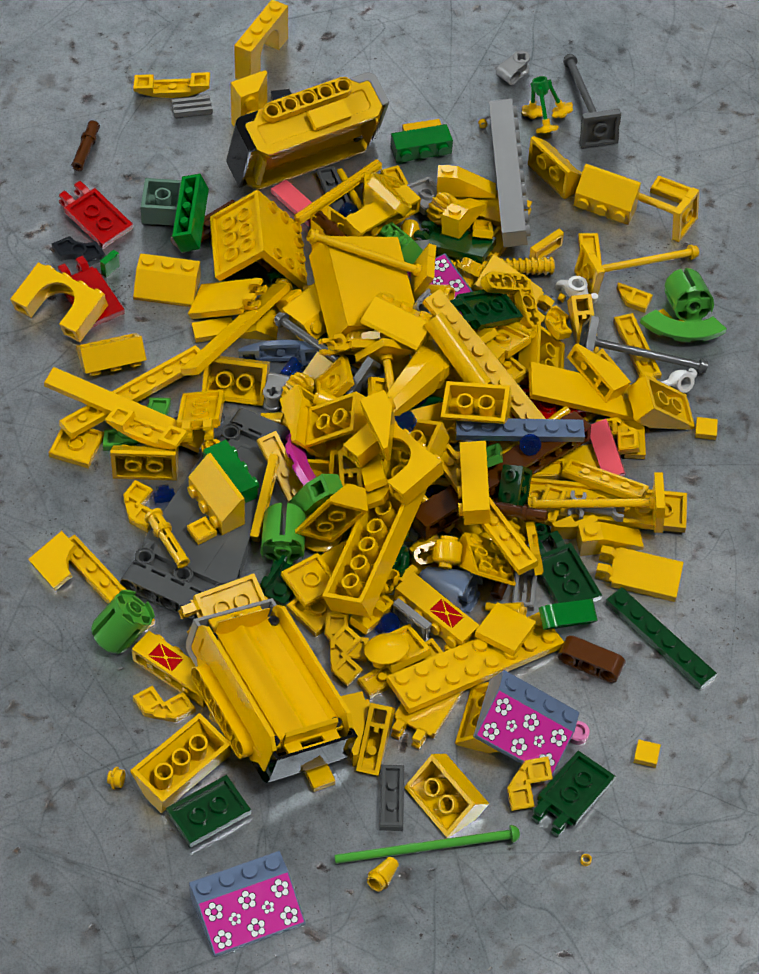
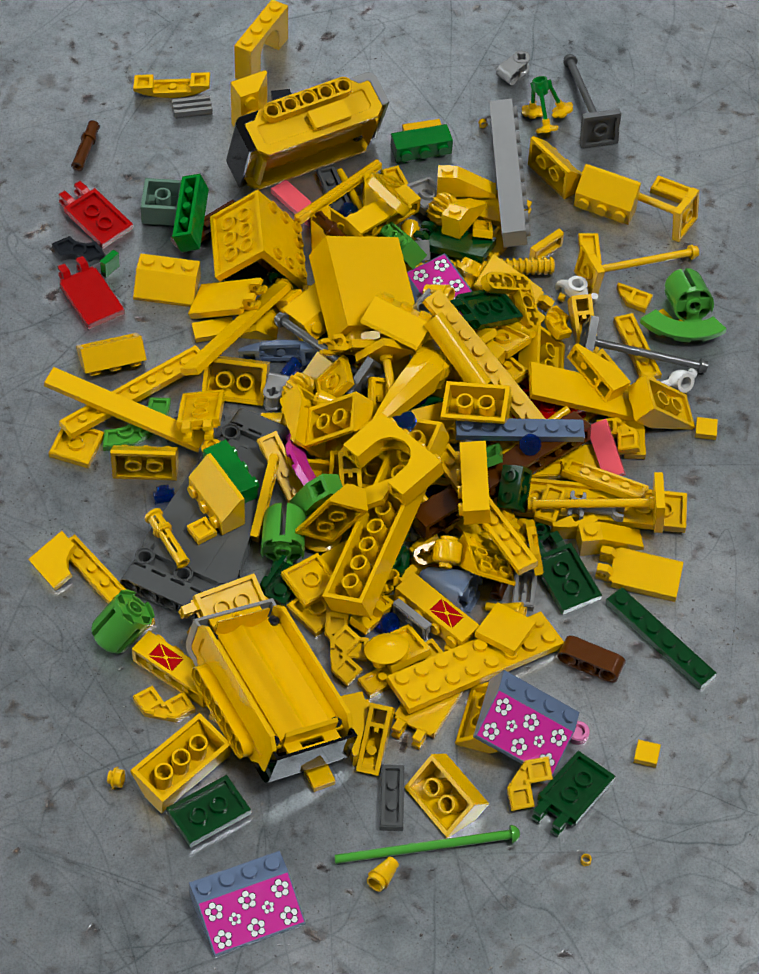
(45, 282): yellow arch -> none
(134, 500): yellow tile -> none
(145, 432): yellow slope -> none
(374, 474): yellow tile -> none
(380, 416): yellow slope -> none
(421, 270): yellow tile -> none
(523, 512): reddish brown pin -> none
(568, 614): green beam -> none

